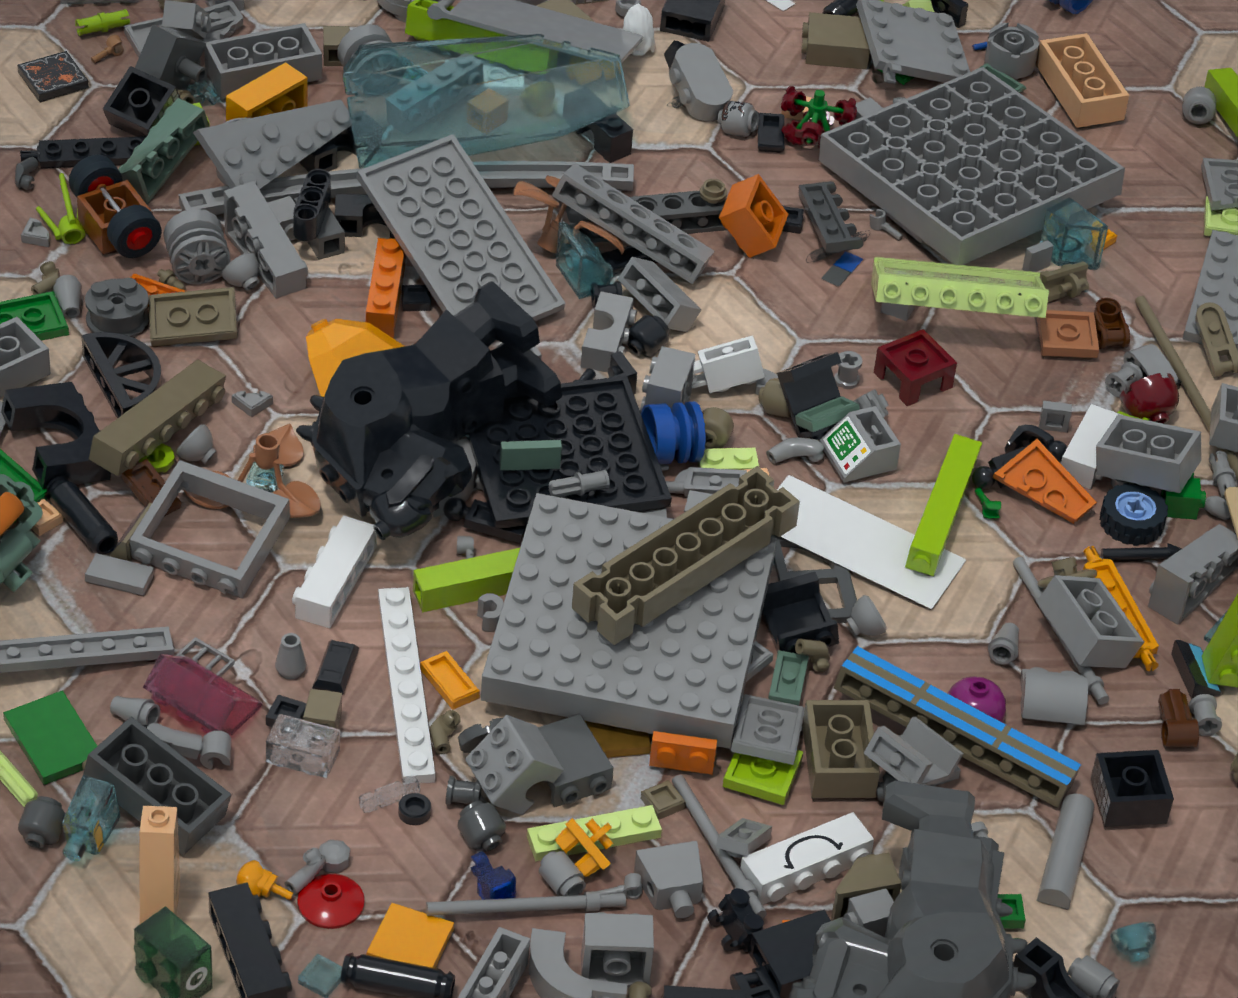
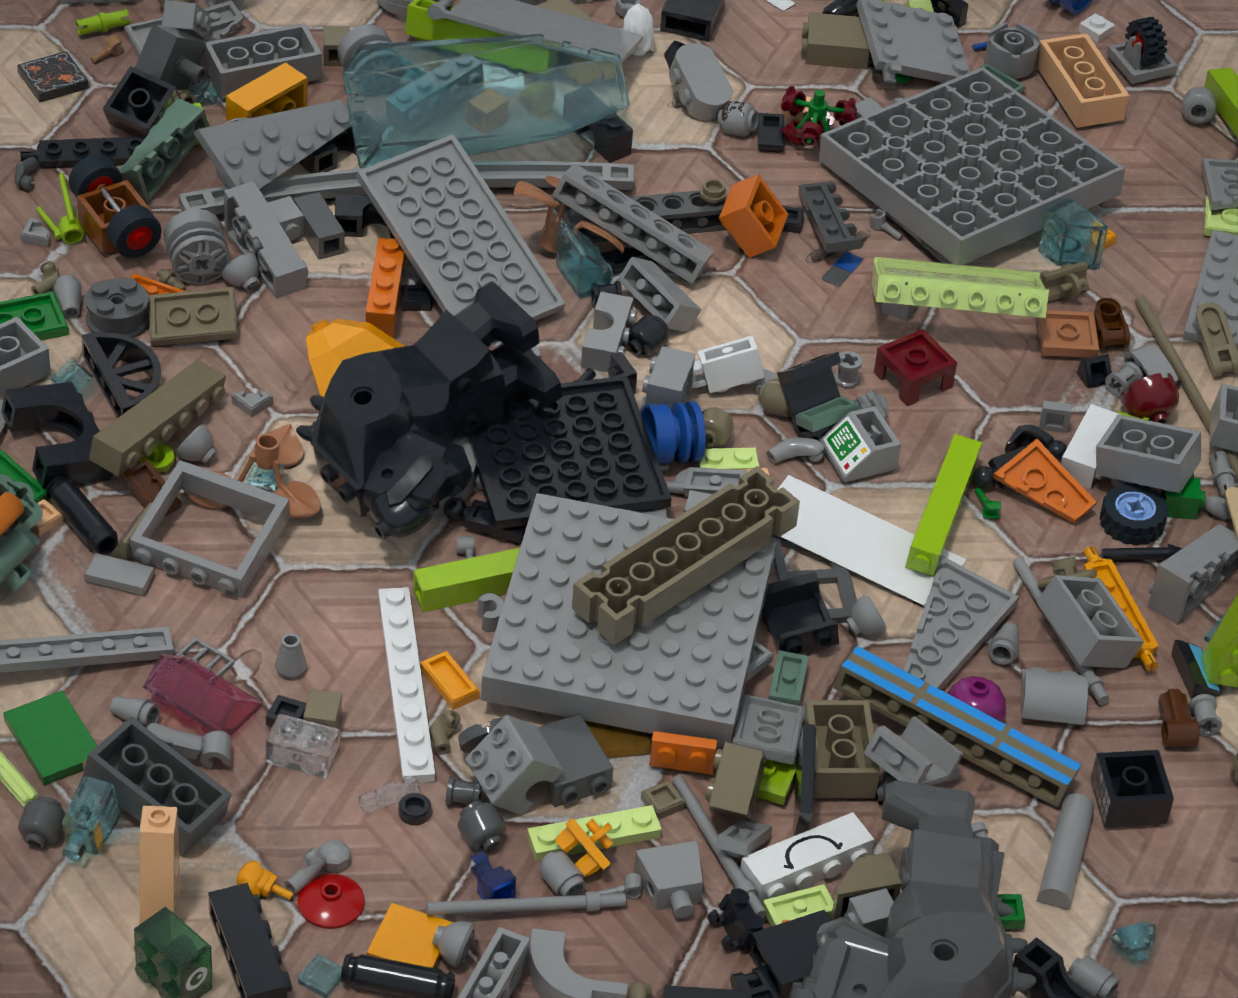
(72, 372): none -> clear light blue panel
(312, 205): black beam -> none
(335, 572): white brick -> none
(336, 666): black tile -> none
(454, 941): none -> light grey brick
(530, 455): sand green tile -> none
(579, 484): light grey axle -> none
(617, 947): light grey brick -> none
(736, 781): none -> dark tan brick
(798, 904): none -> yellowish green plate
(804, 779): none -> black tile
(817, 653): dark tan arm -> none
(955, 622): none -> light grey wing
(1038, 256): light grey tile -> none
(1094, 370): none -> black slope
(1096, 27): none -> white plate
(1145, 52): none -> plate

